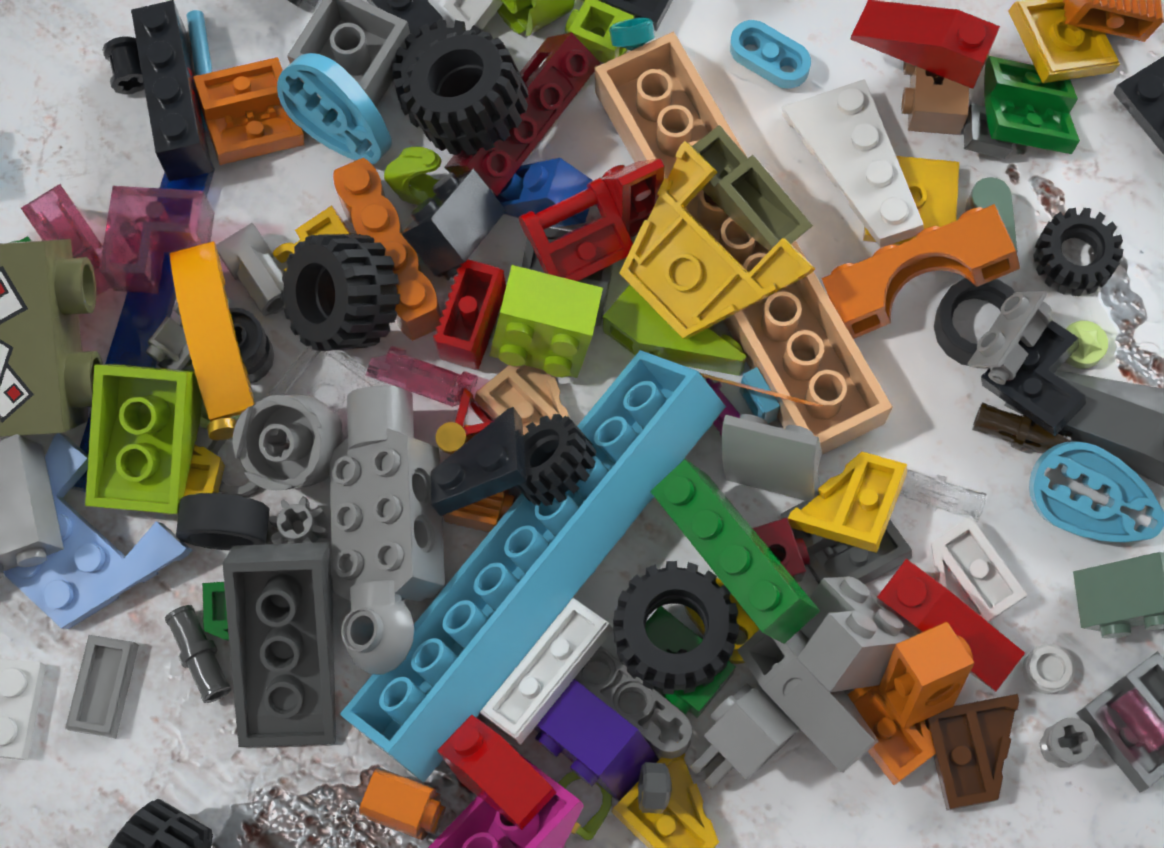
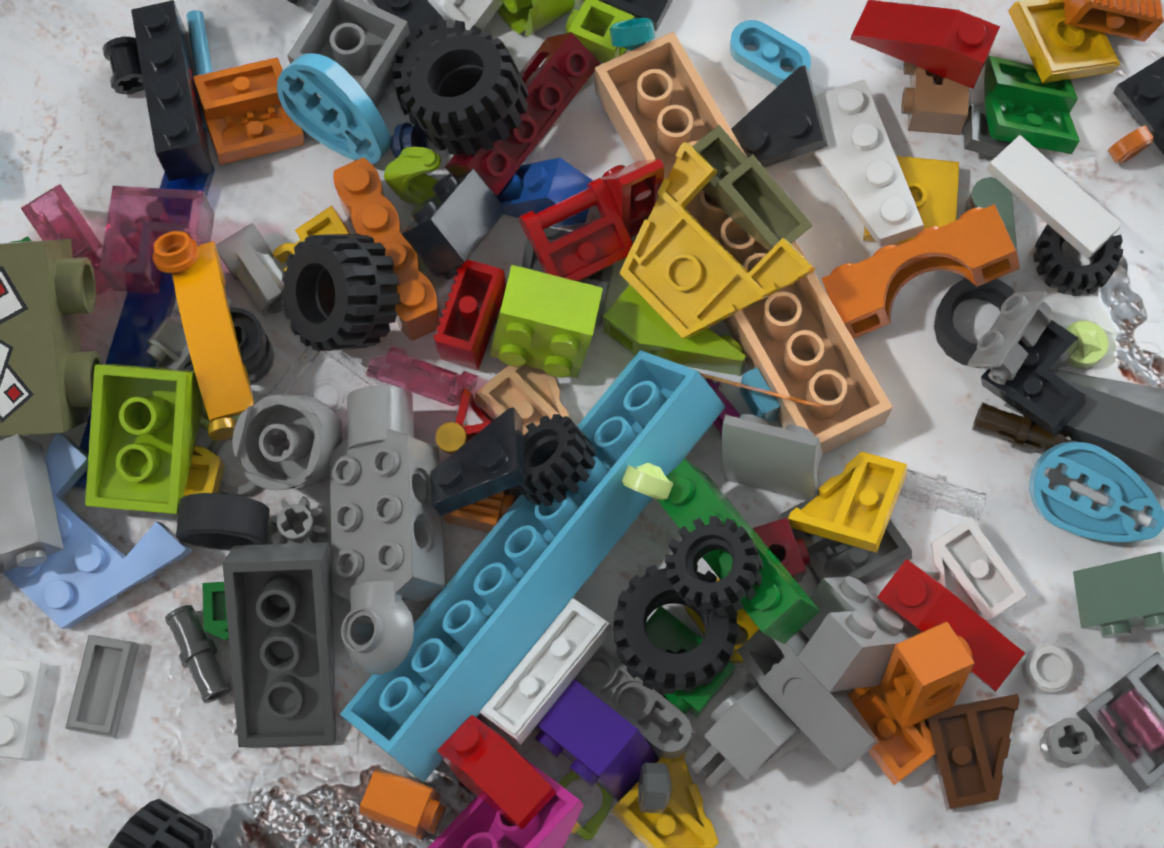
(175, 252): none -> orange plate
(407, 136): none -> dark blue plate
(647, 480): none -> yellowish green tile
(700, 542): none -> black tyre
(783, 123): none -> black wing
(1054, 197): none -> white tile
(1131, 145): none -> orange tile

